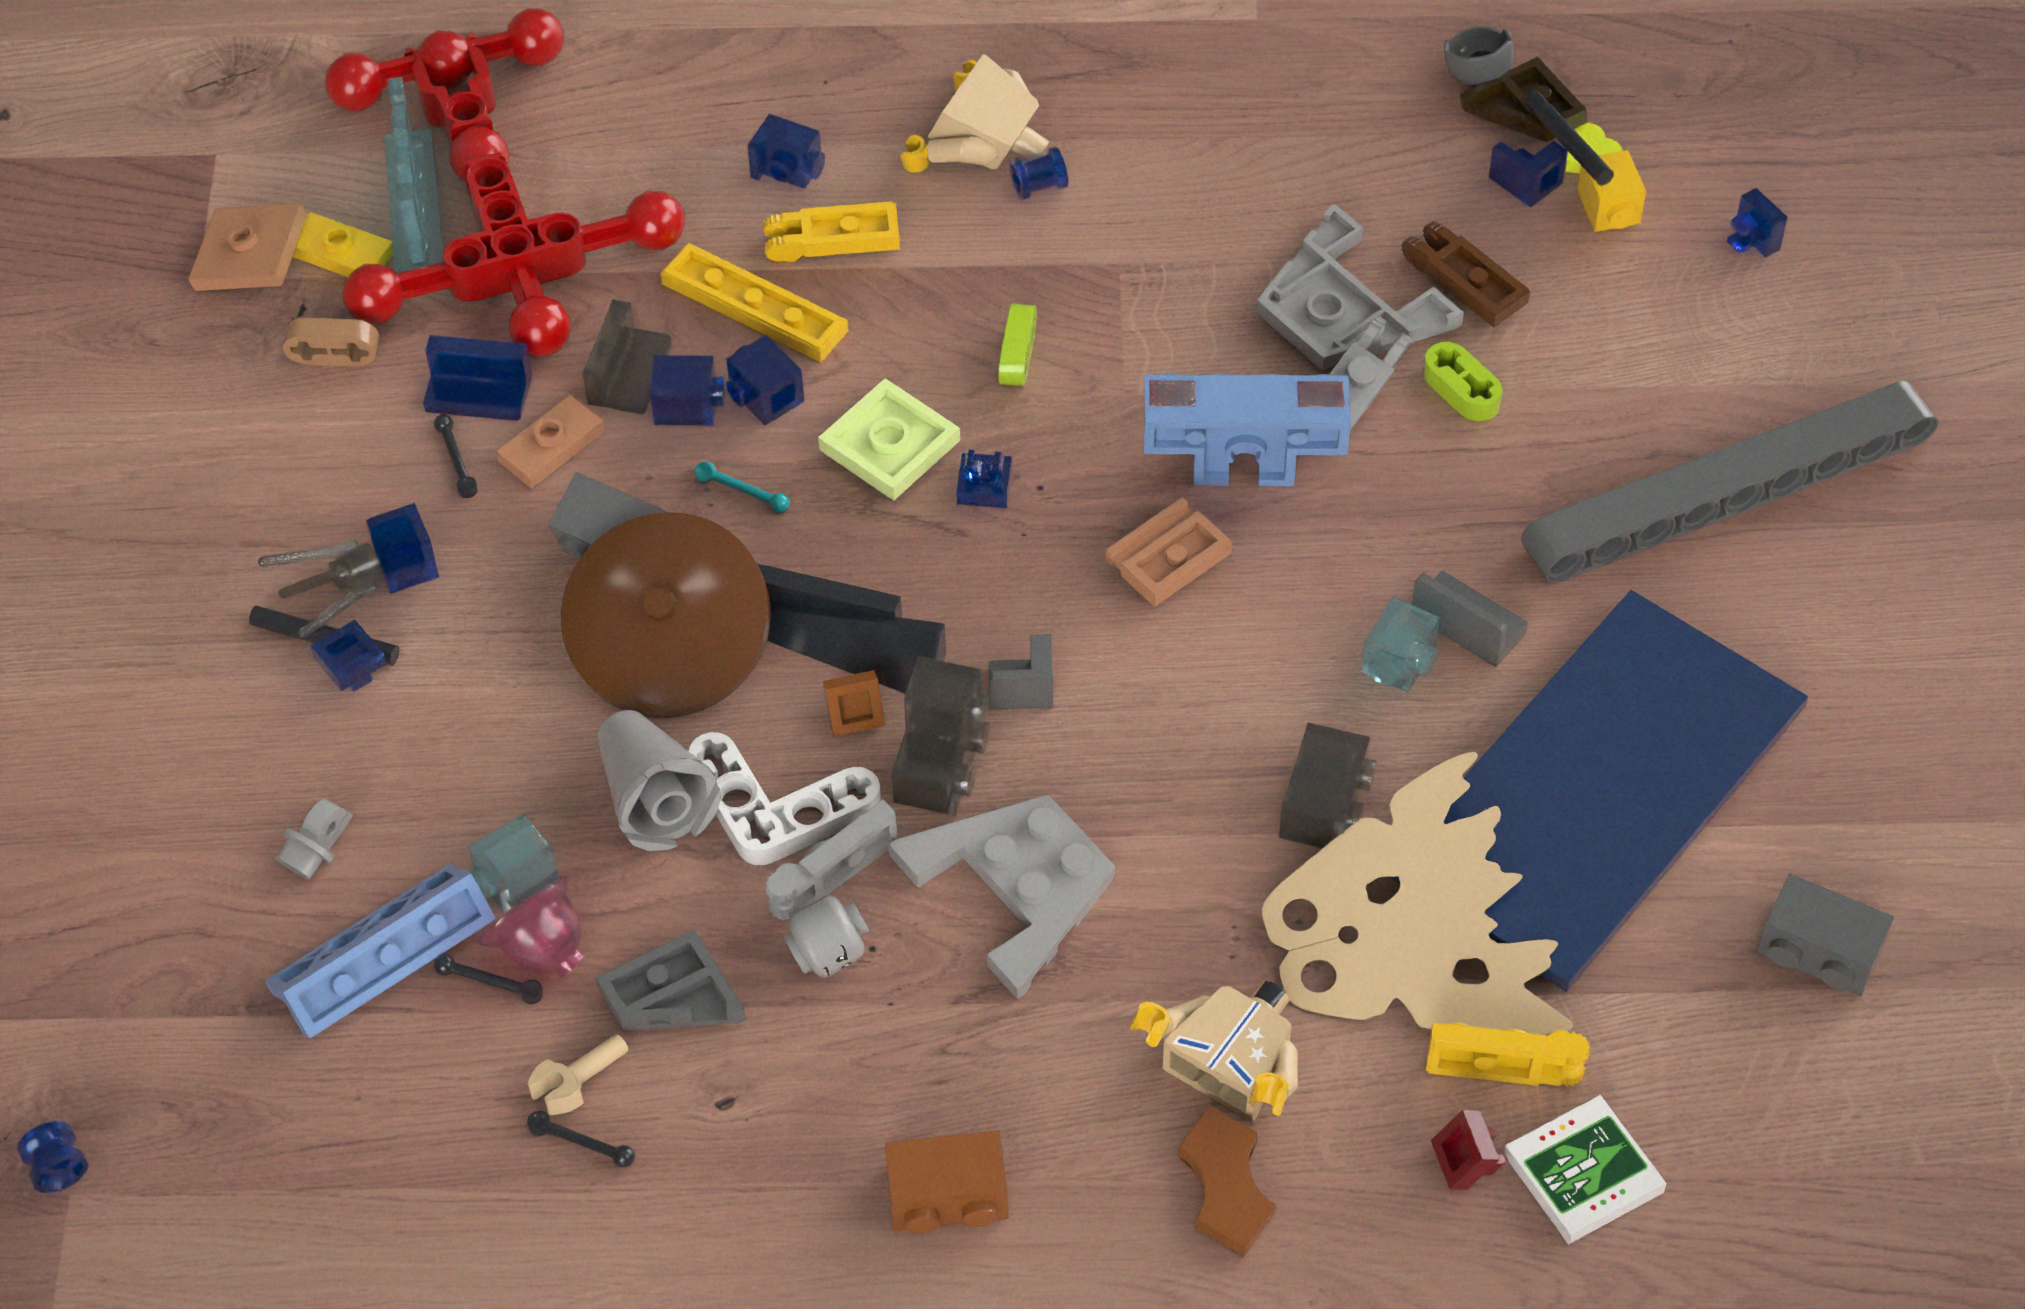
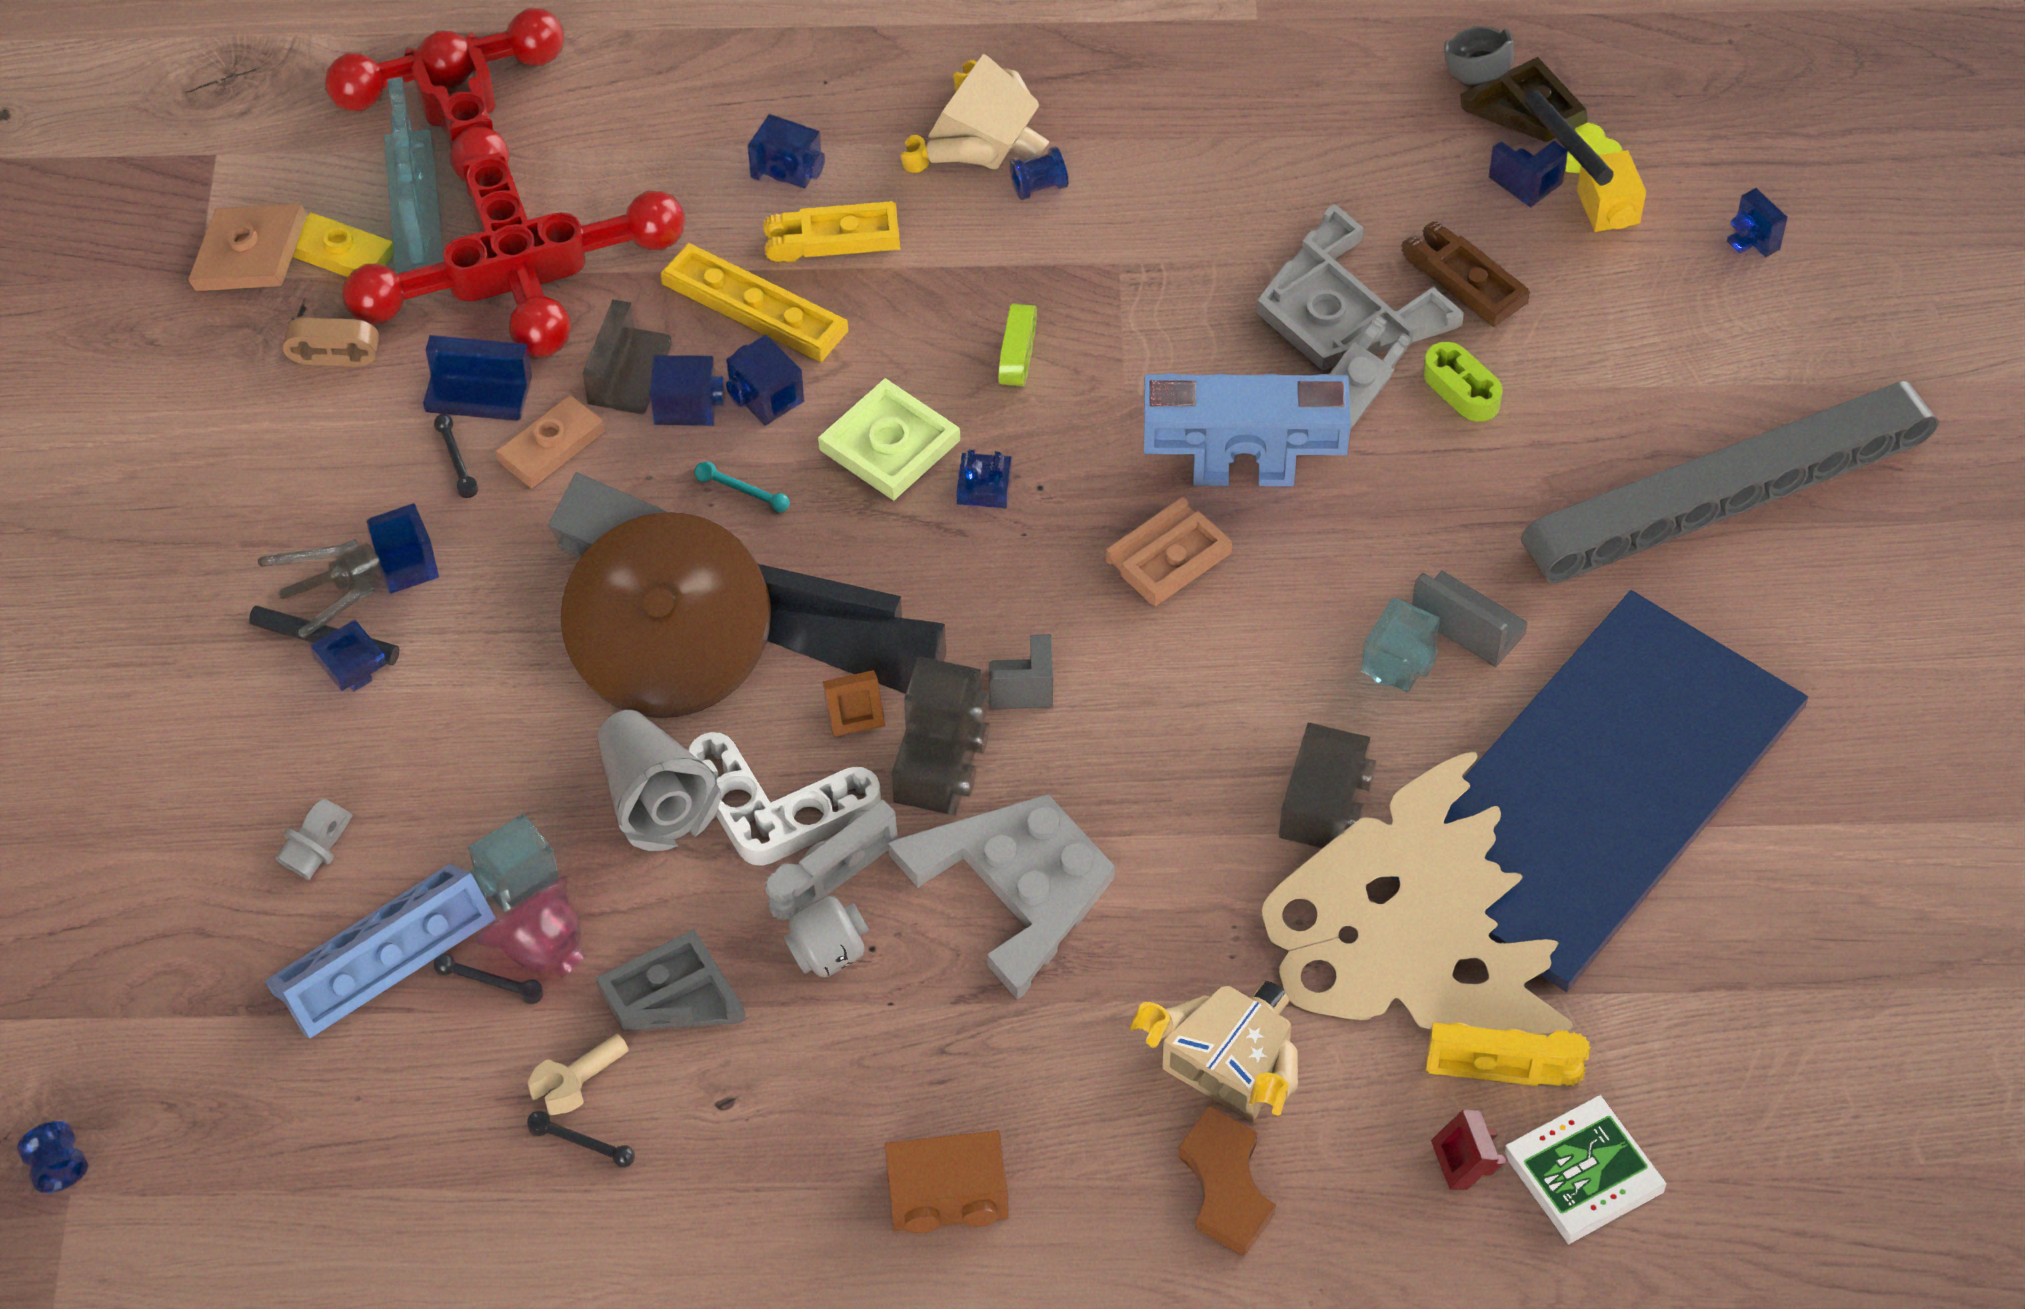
(1824, 935): dark grey brick -> none

